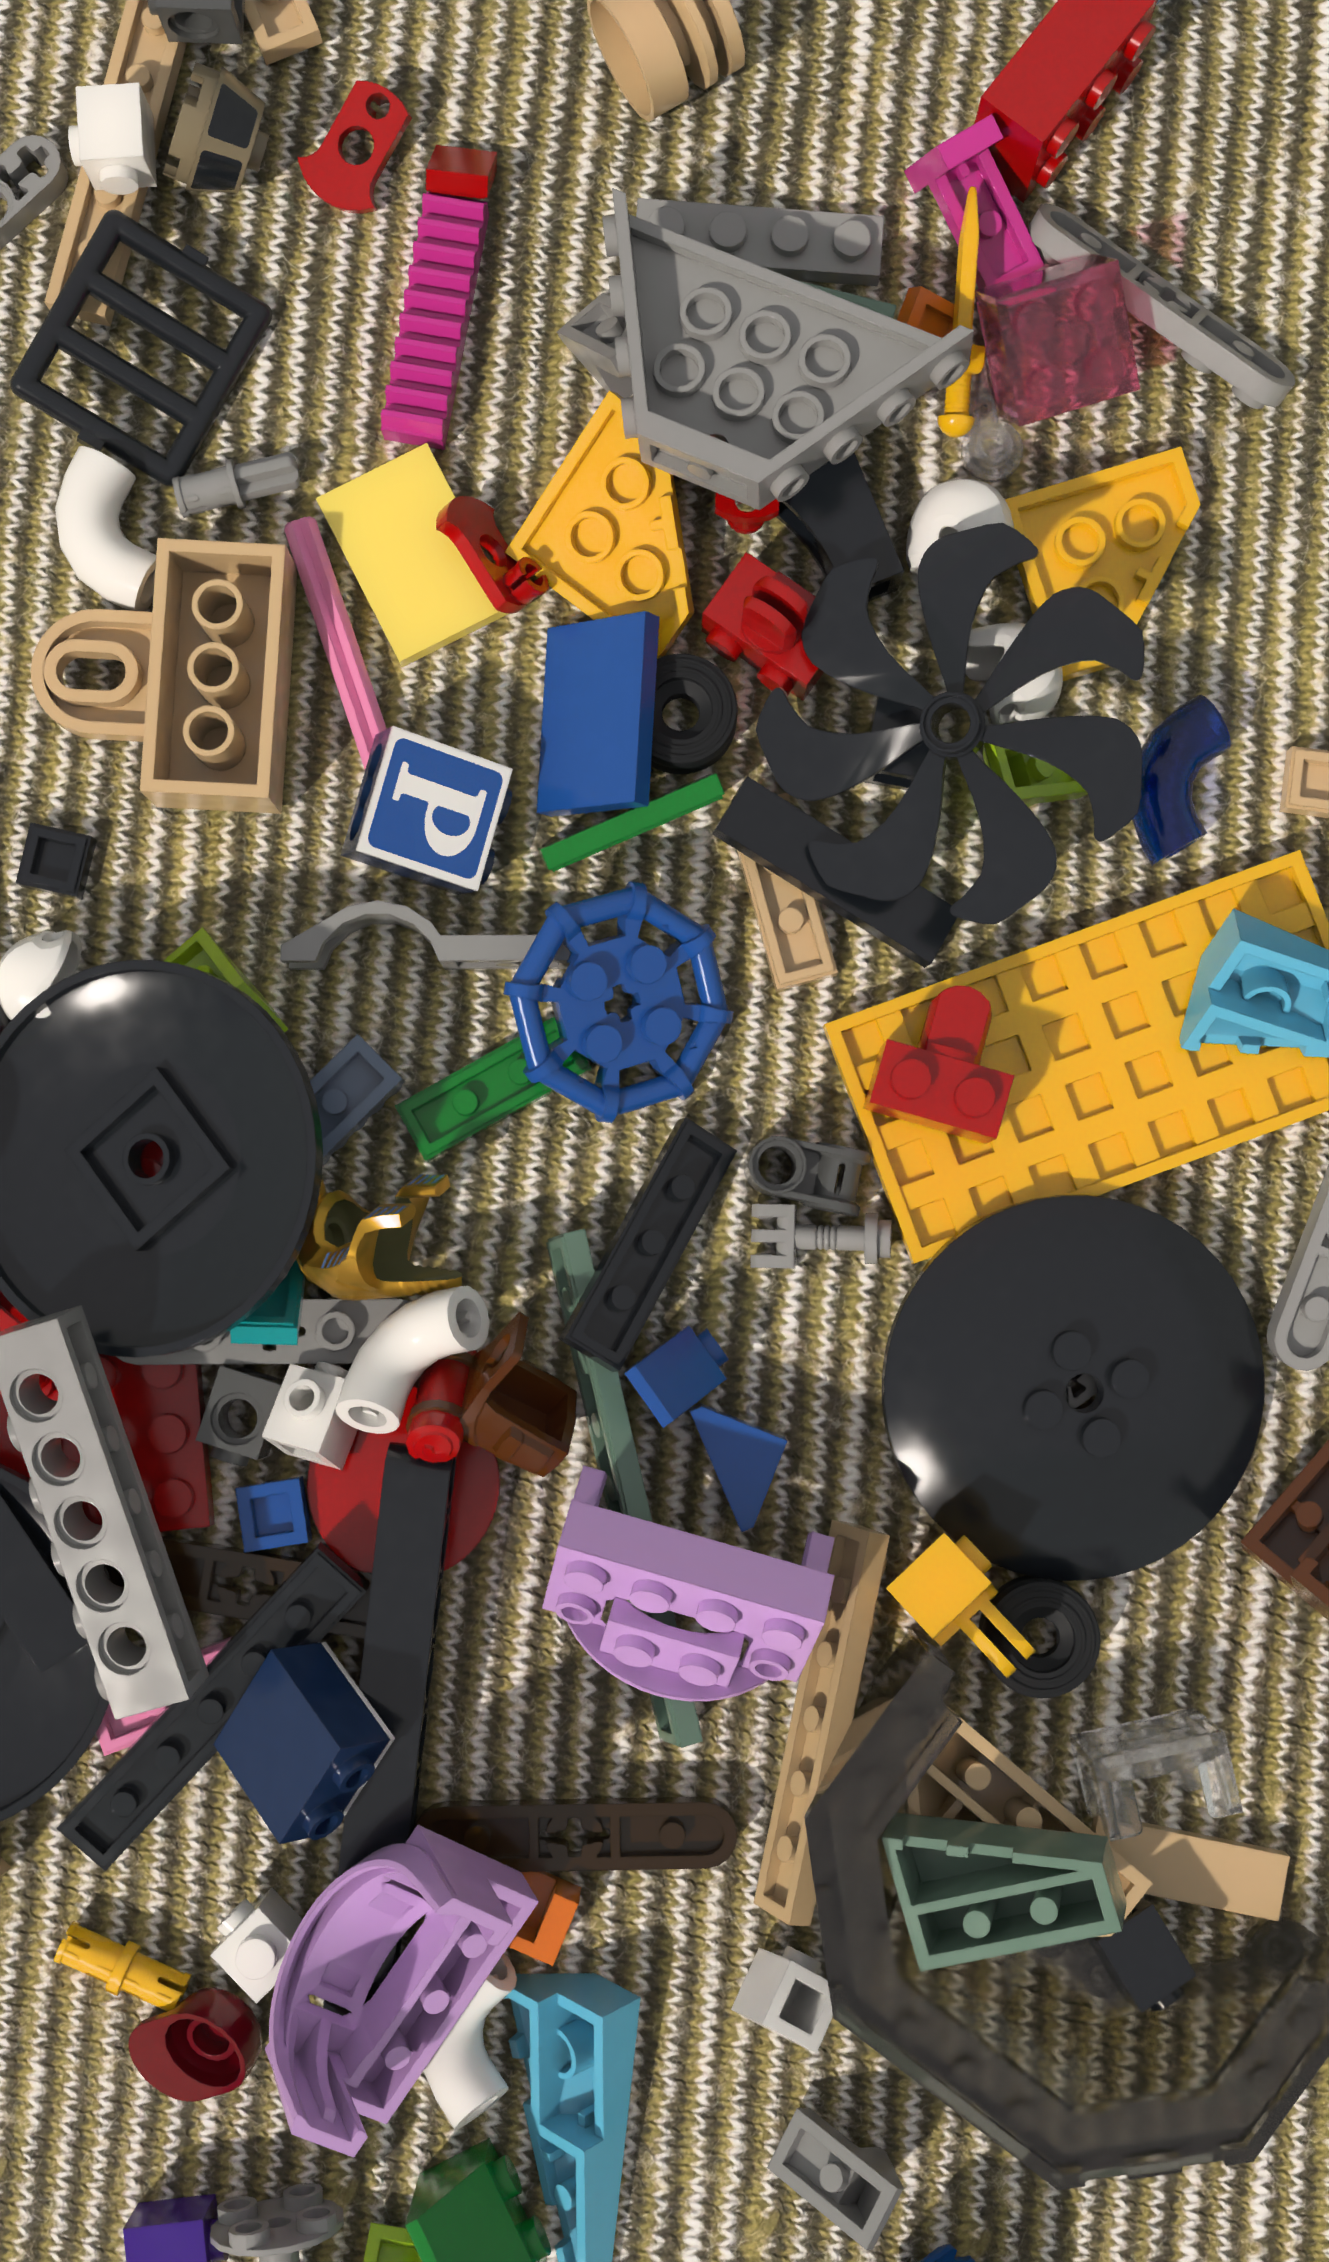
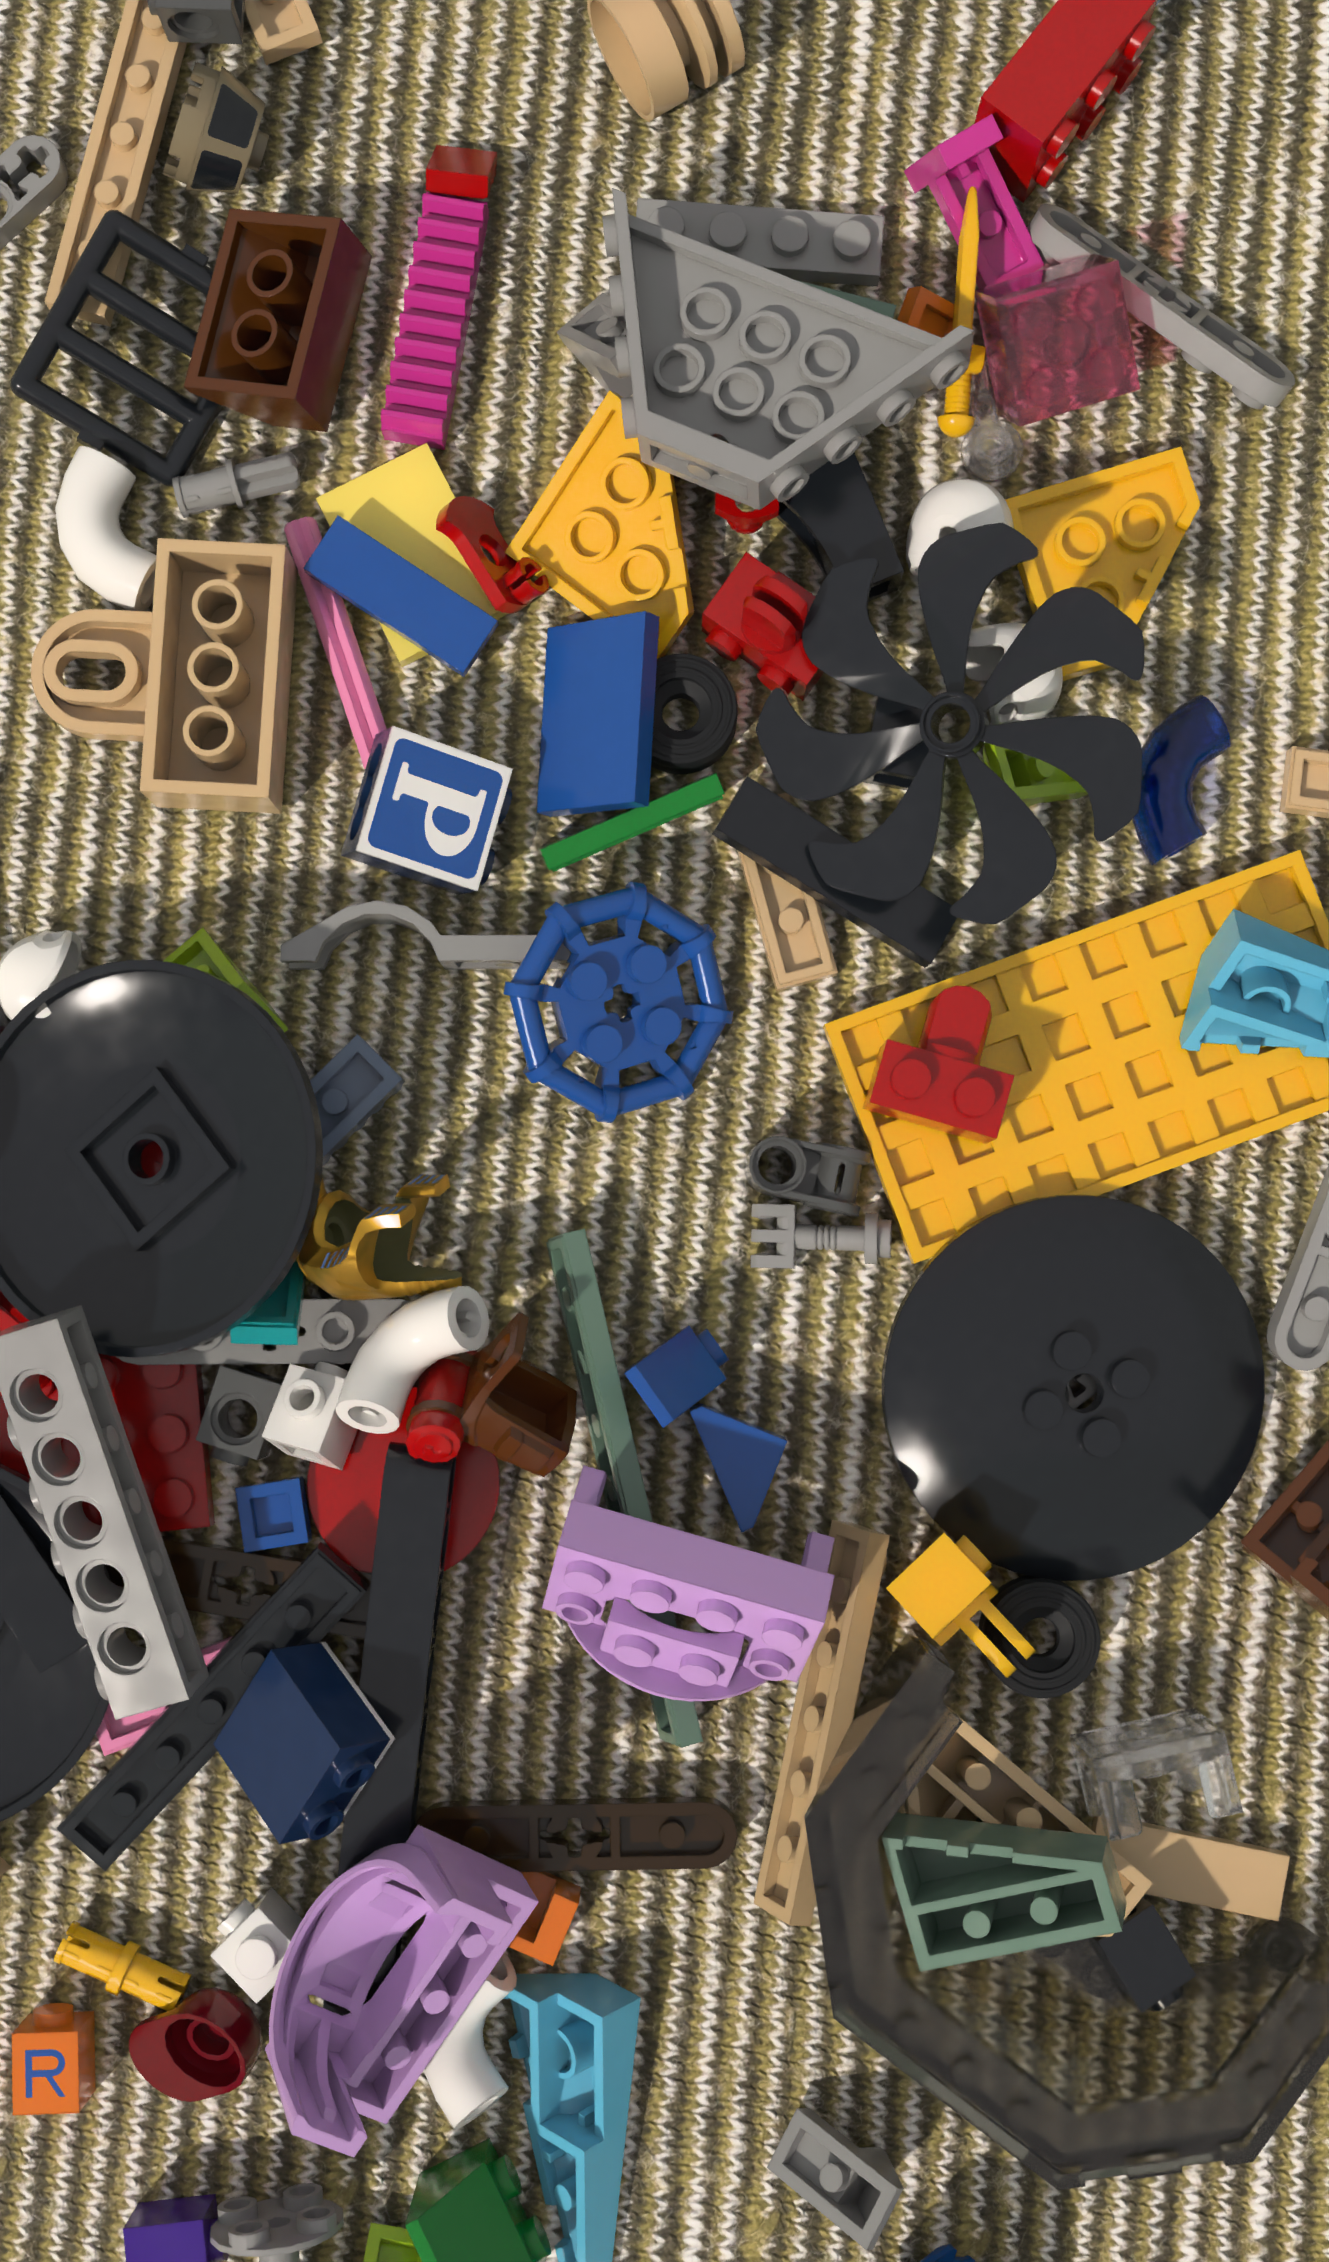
(53, 2061): none -> orange brick
(56, 861): black tile -> none
(114, 137): white brick -> none
(279, 317): none -> reddish brown slope
(326, 170): red piece -> none
(401, 596): none -> blue tile
(477, 1097): green tile -> none
(648, 1245): black tile -> none
(787, 1997): white brick -> none

